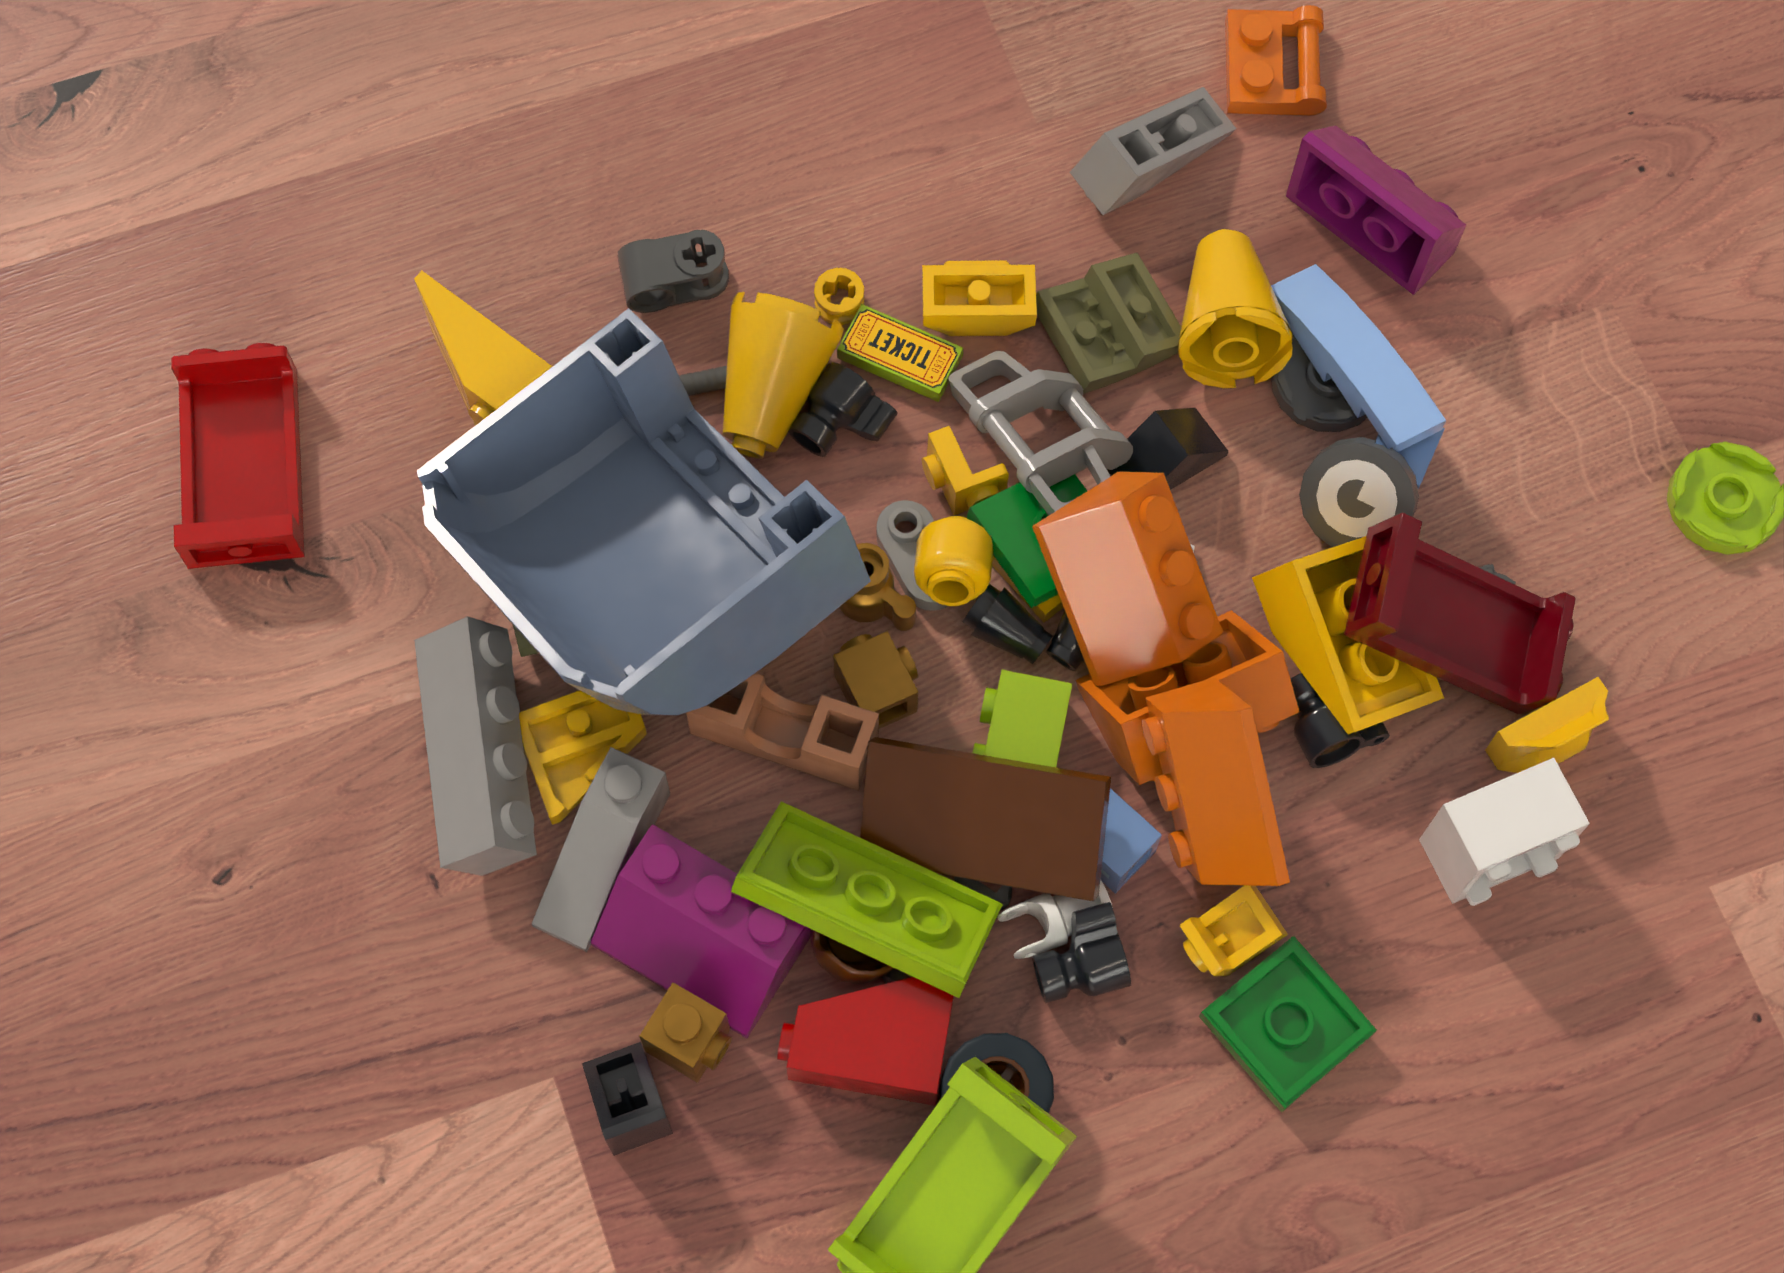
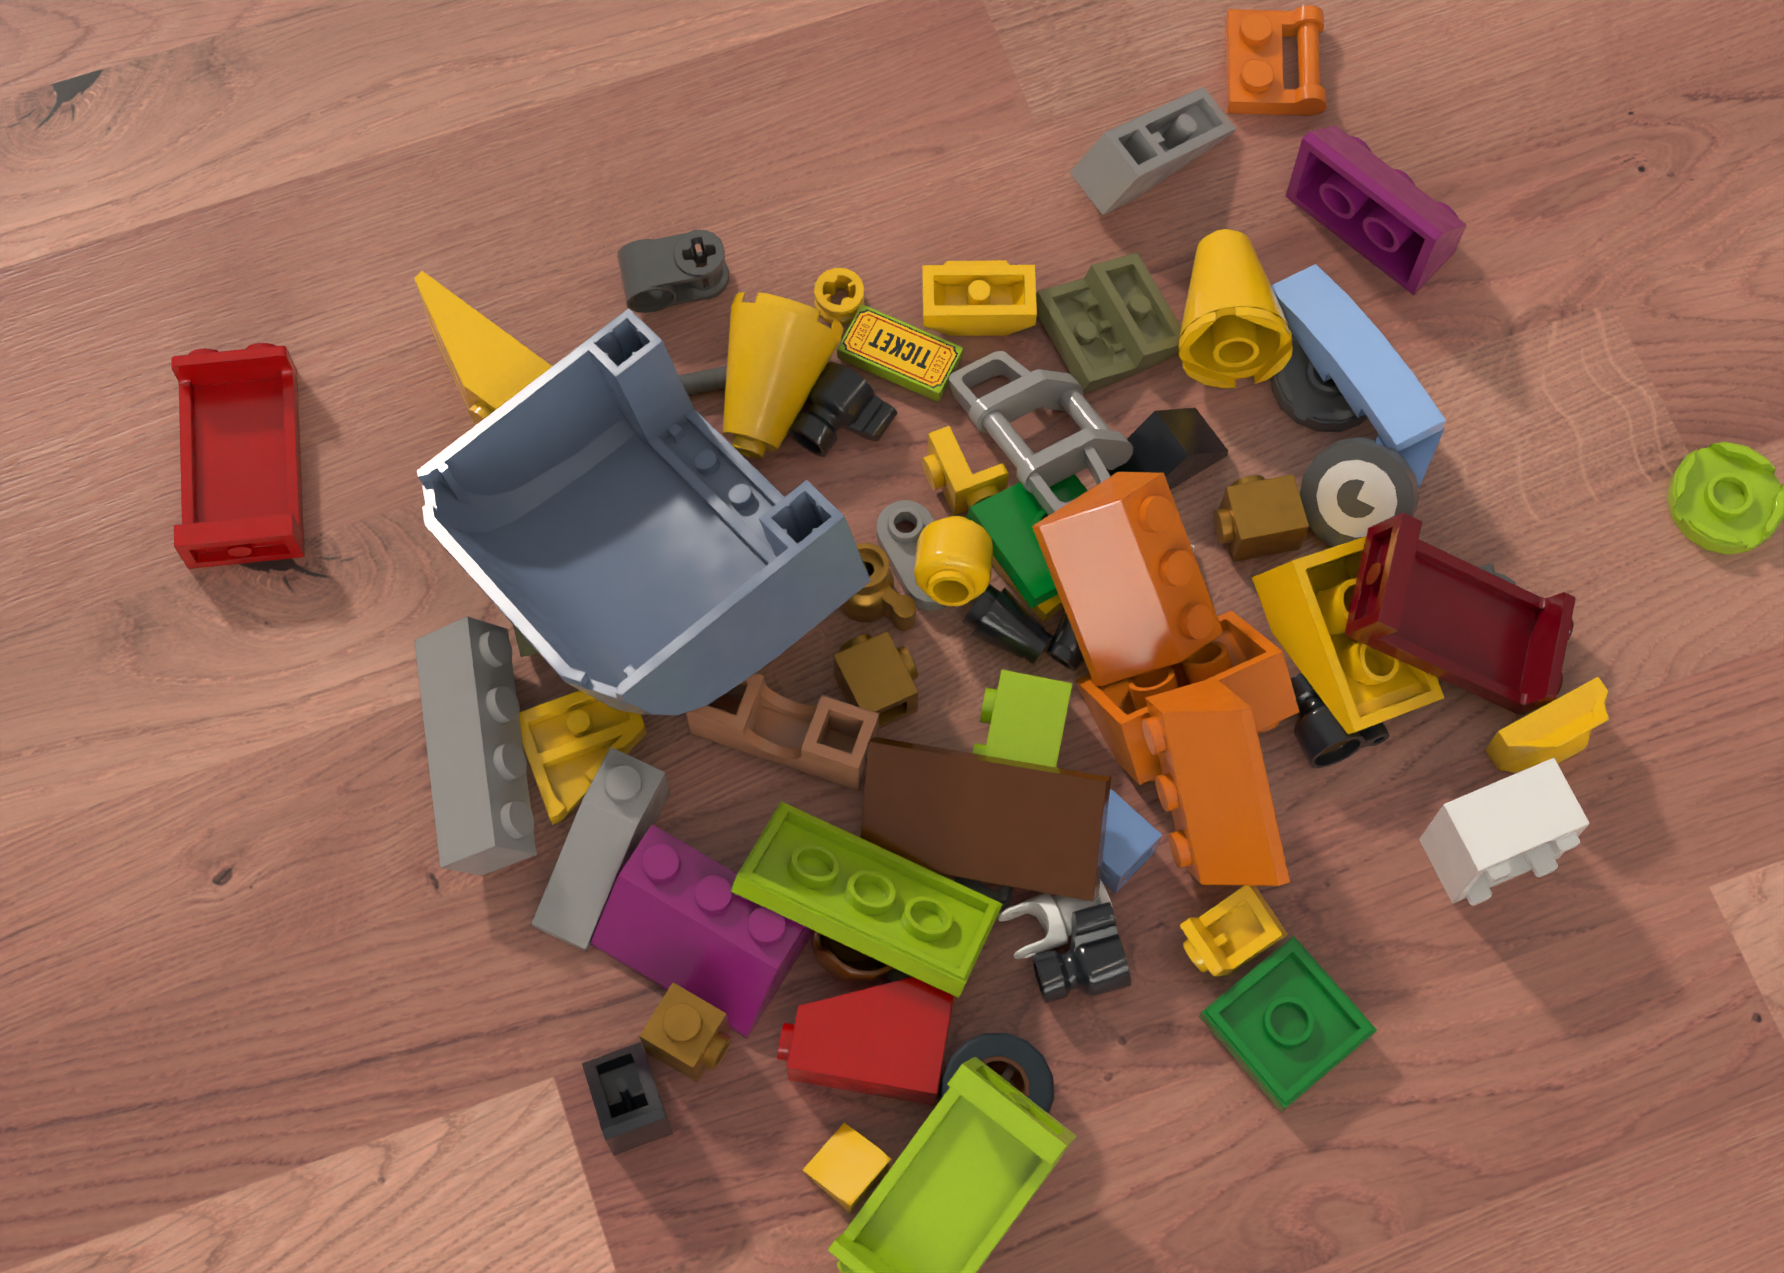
(848, 1167): none -> yellow slope
(1261, 517): none -> pearl gold brick

